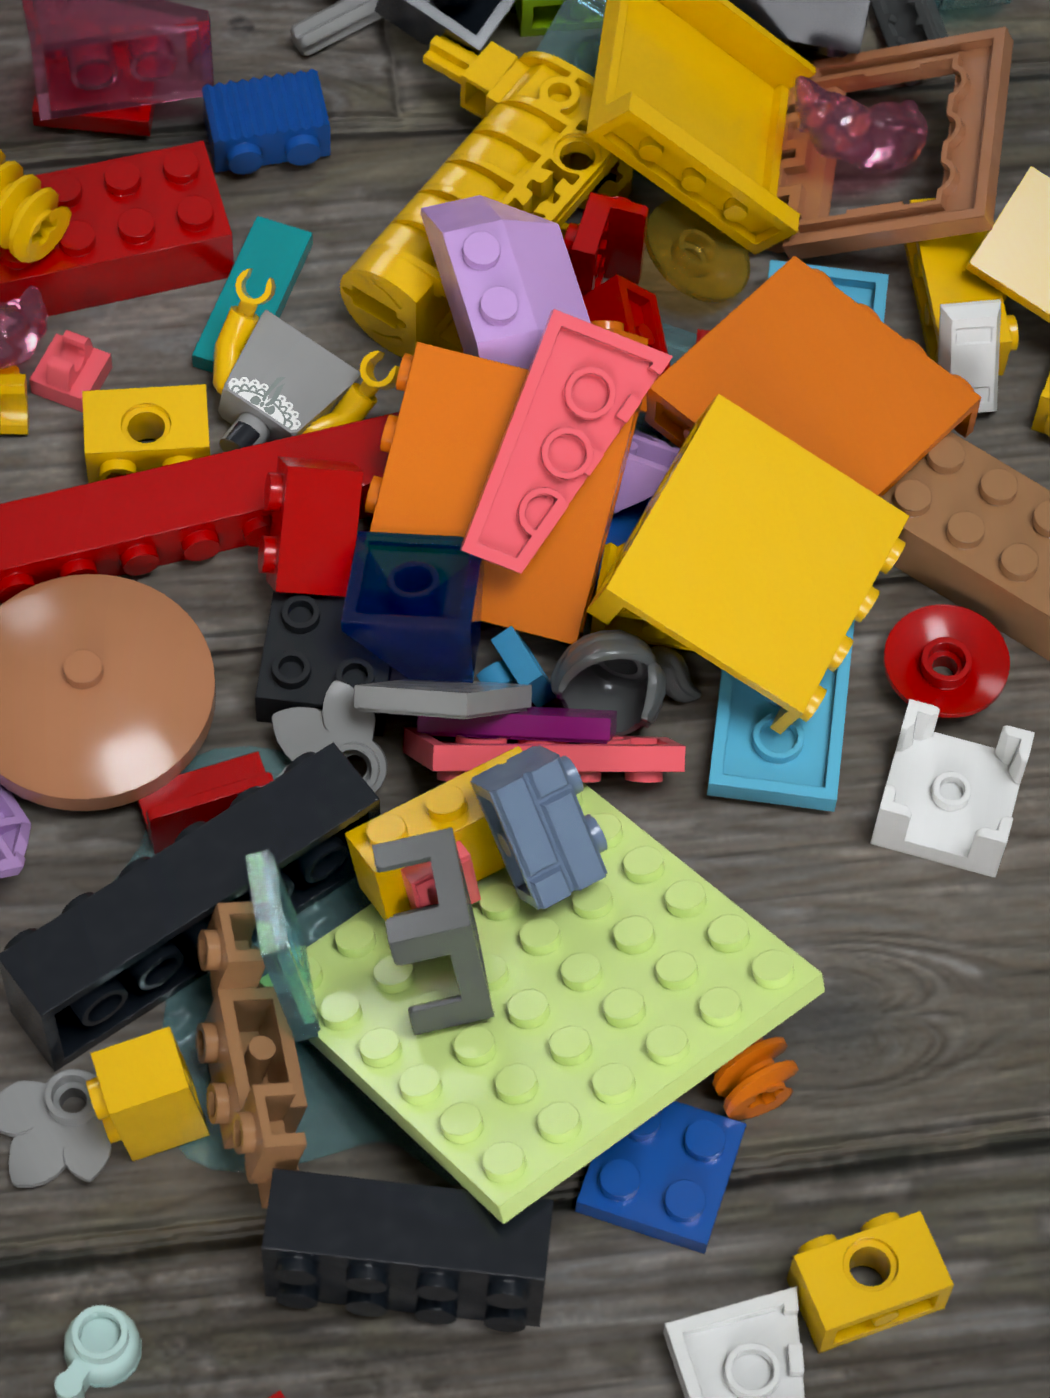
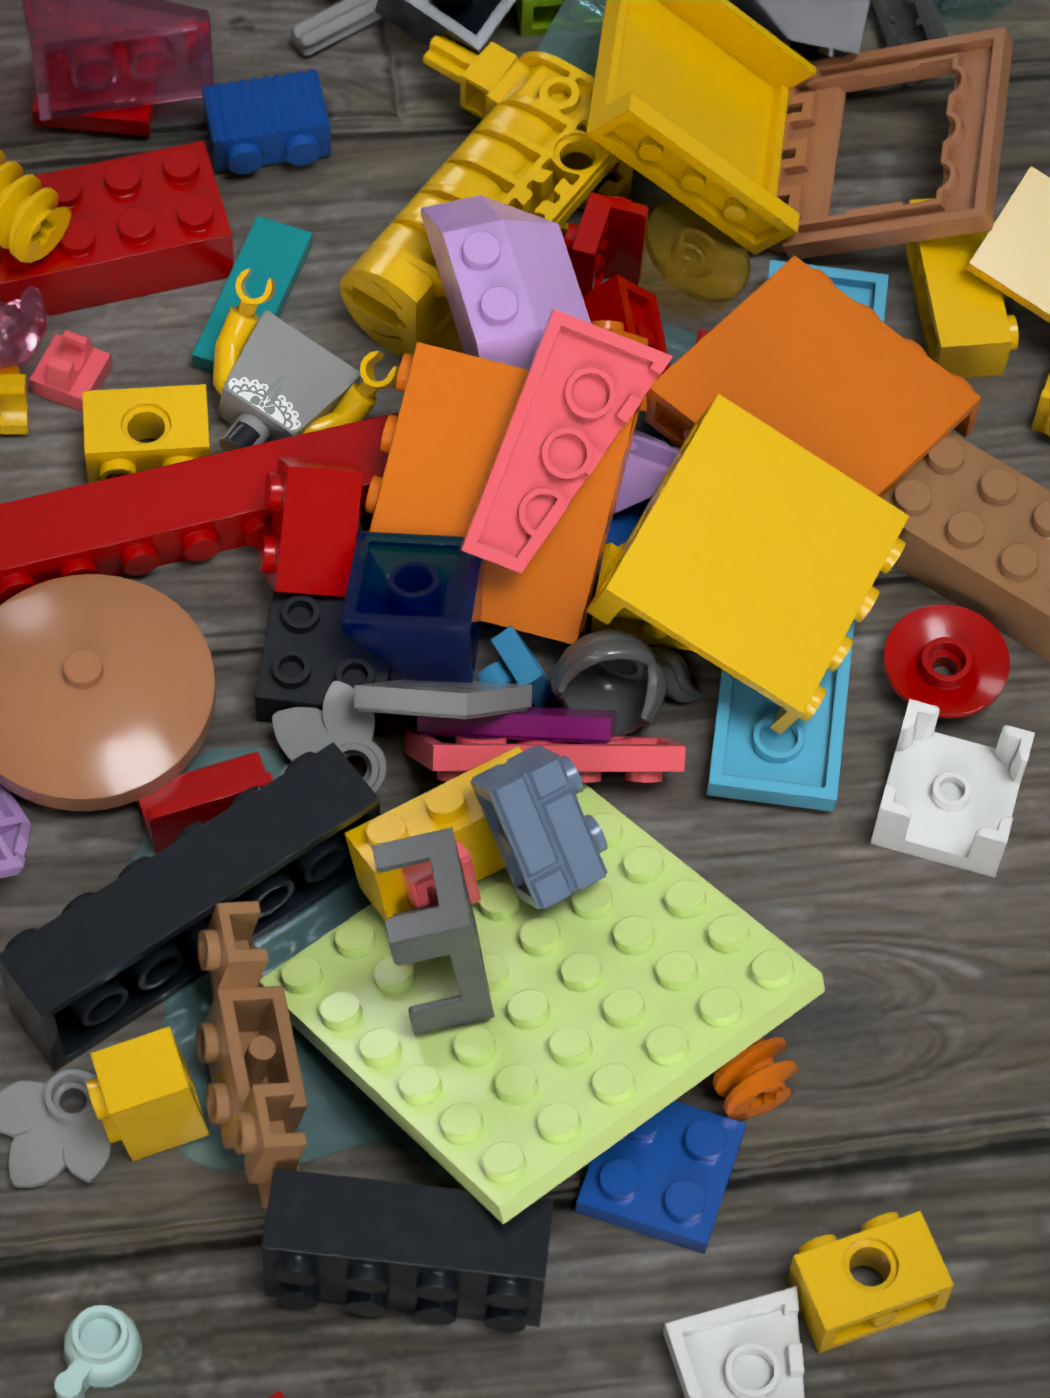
(282, 945): clear light blue tile -> none
(868, 138): clear pink animal -> none
(971, 346): white tile -> none

